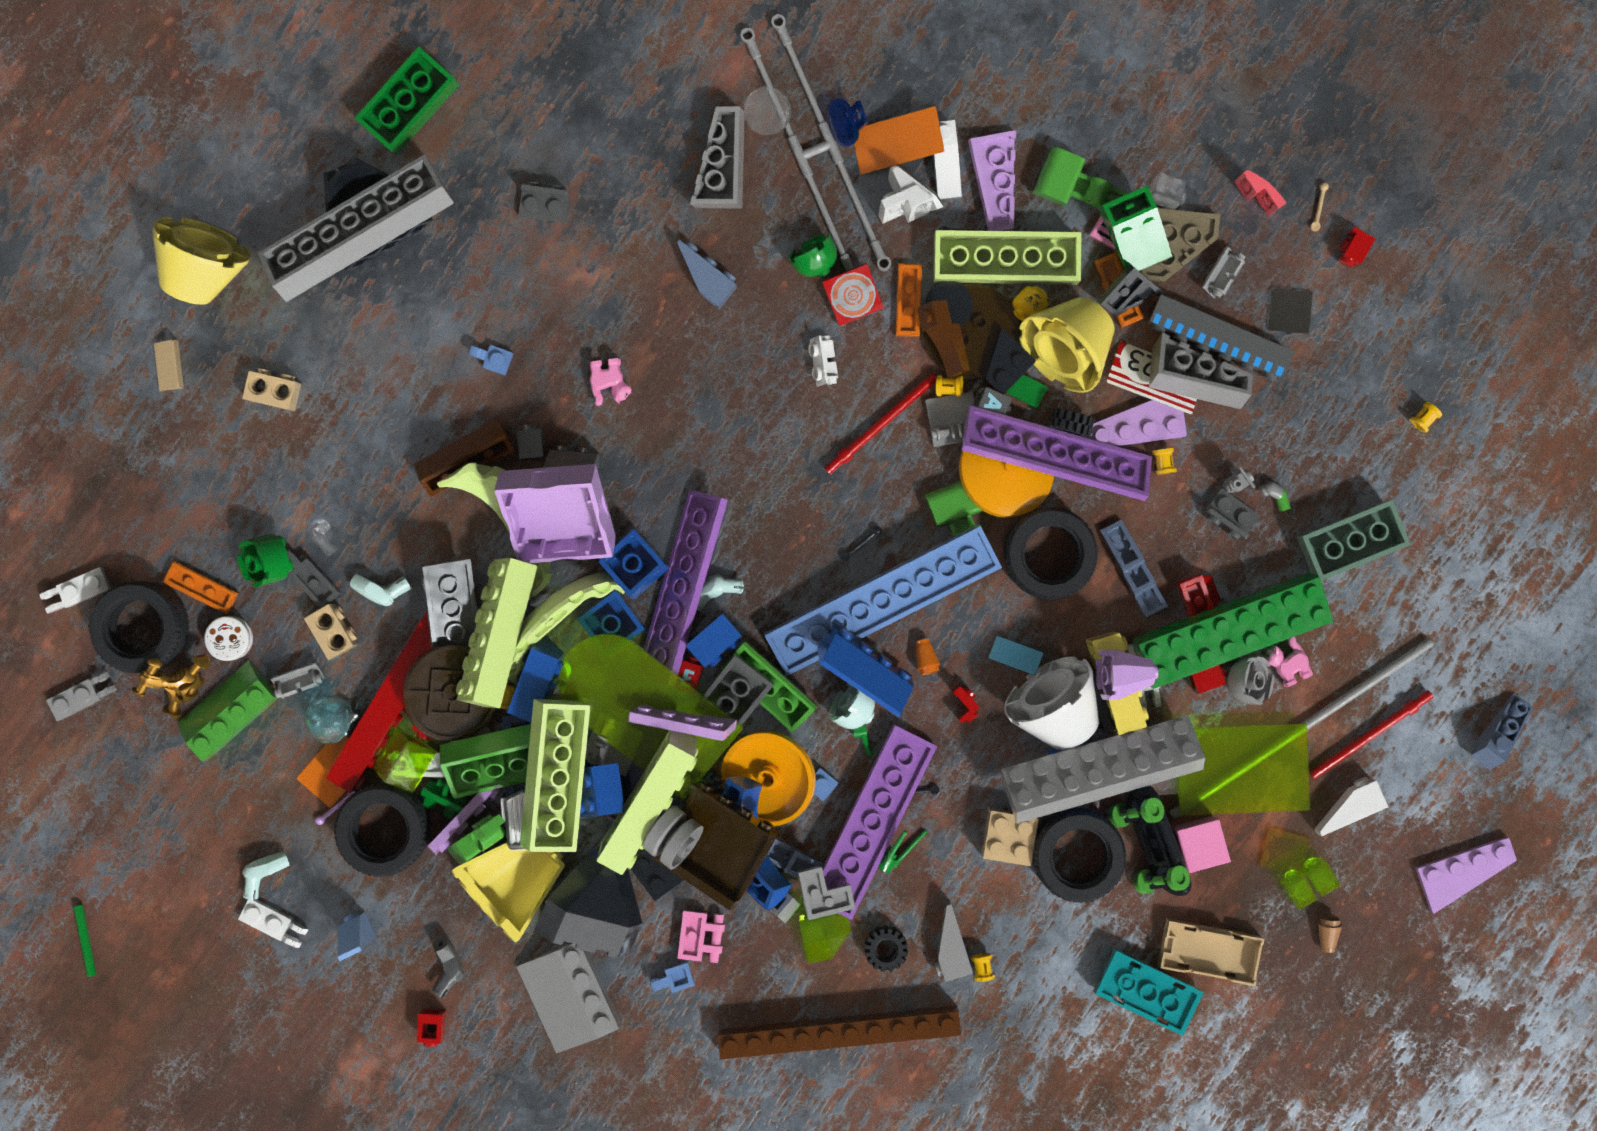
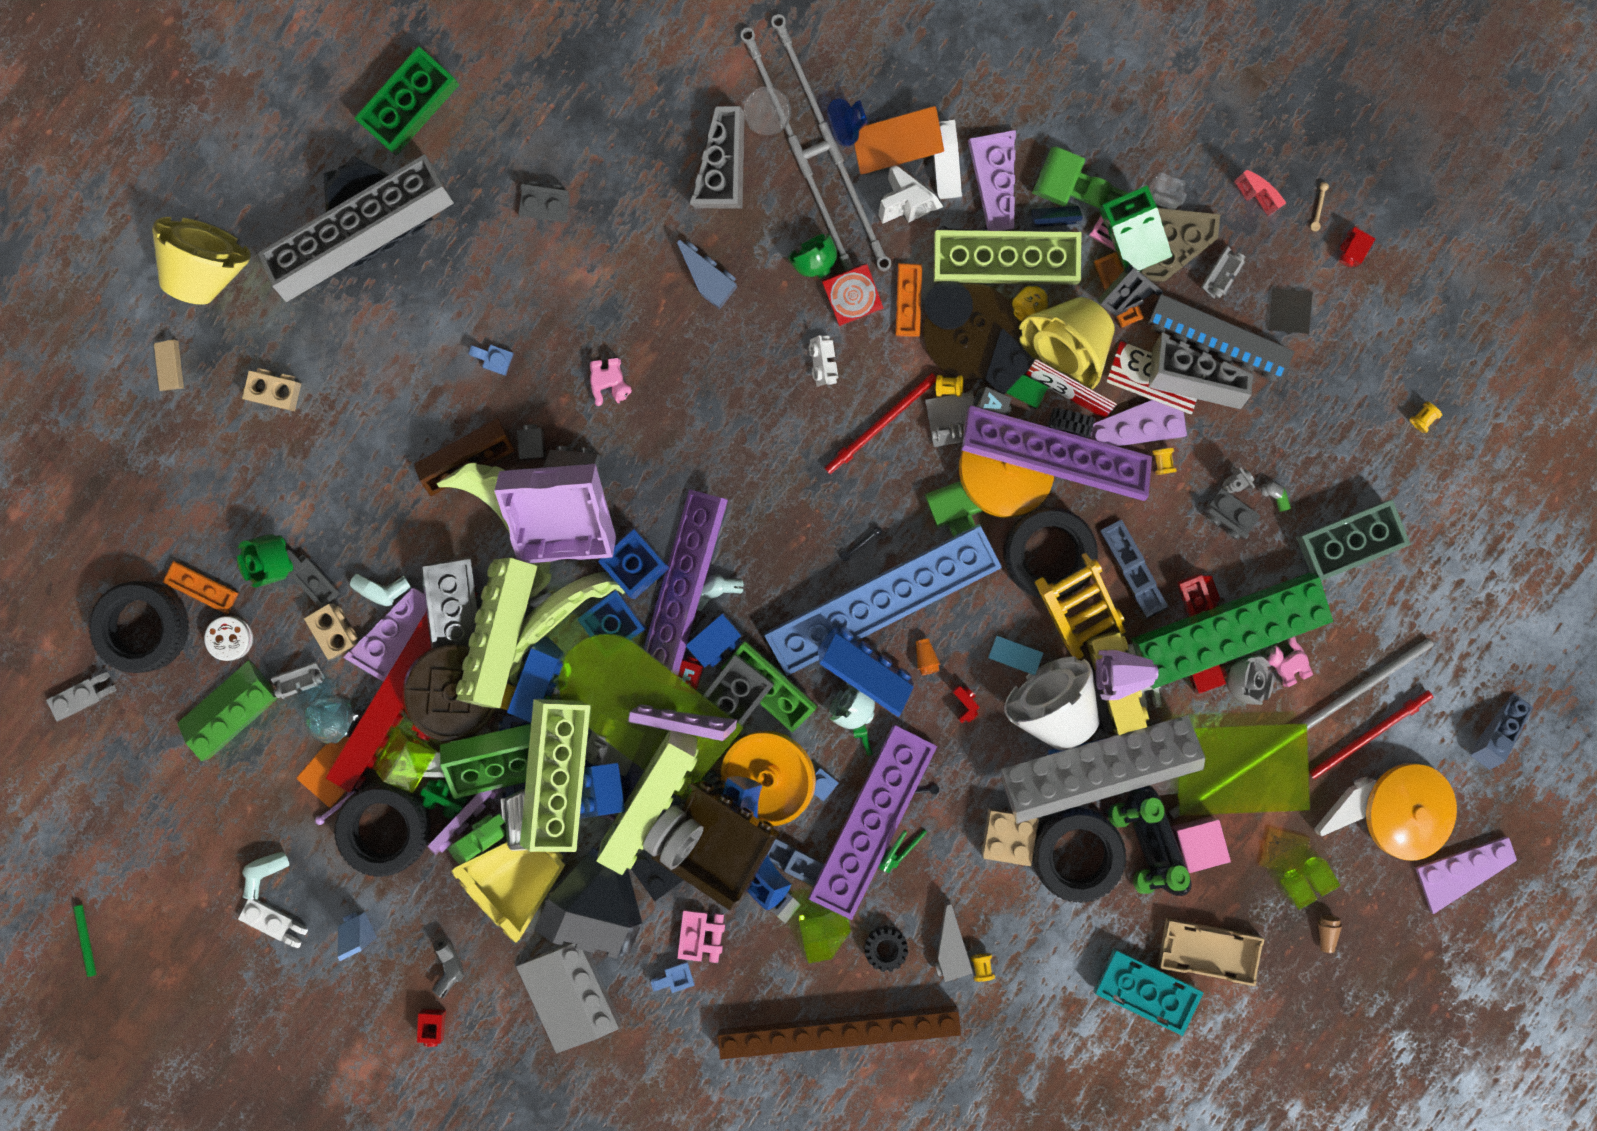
(78, 589): white hinge -> none
(179, 685): pearl gold piece -> none
(320, 537): clear arm -> none
(384, 643): none -> lavender wing
(820, 900): light grey plate -> none
(946, 336): reddish brown slope -> none
(1056, 216): none -> dark blue slope
(1058, 608): none -> yellow fence
(1070, 389): none -> sticker
(1411, 811): none -> light orange dish

